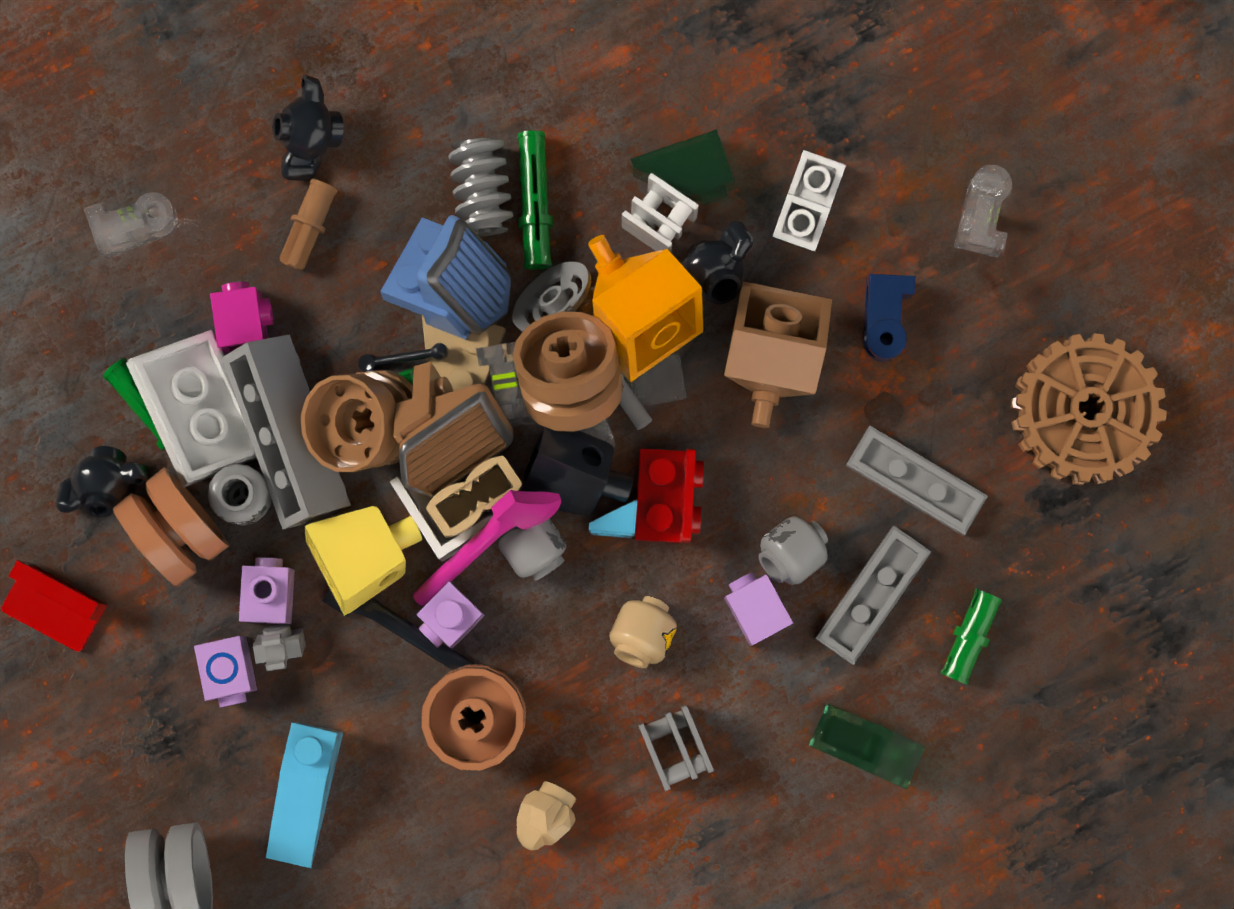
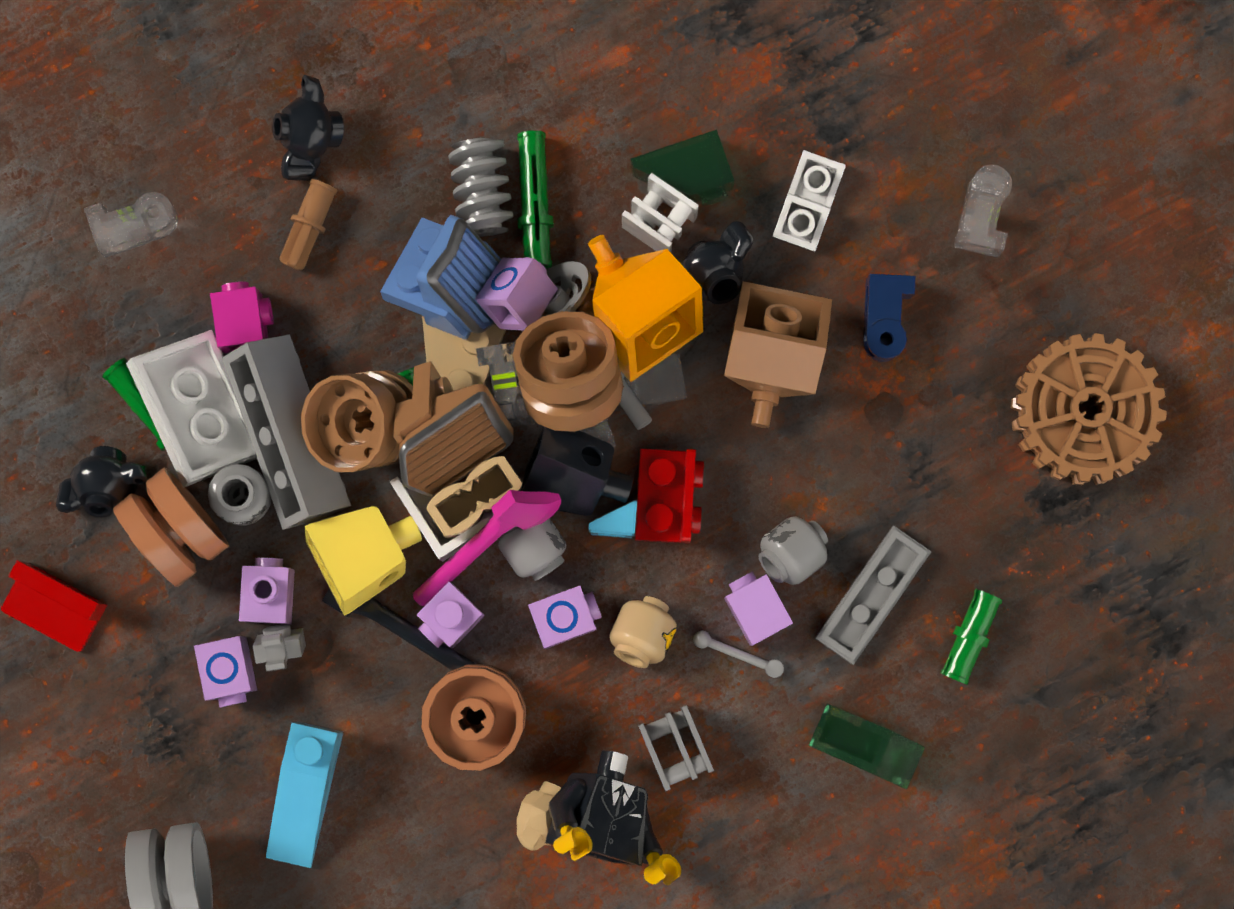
(370, 362): black hinge -> none
(516, 293): none -> lavender brick
(565, 616): none -> lavender brick
(608, 821): none -> black torso
(773, 668): none -> light grey hinge
(916, 480): light grey tile -> none

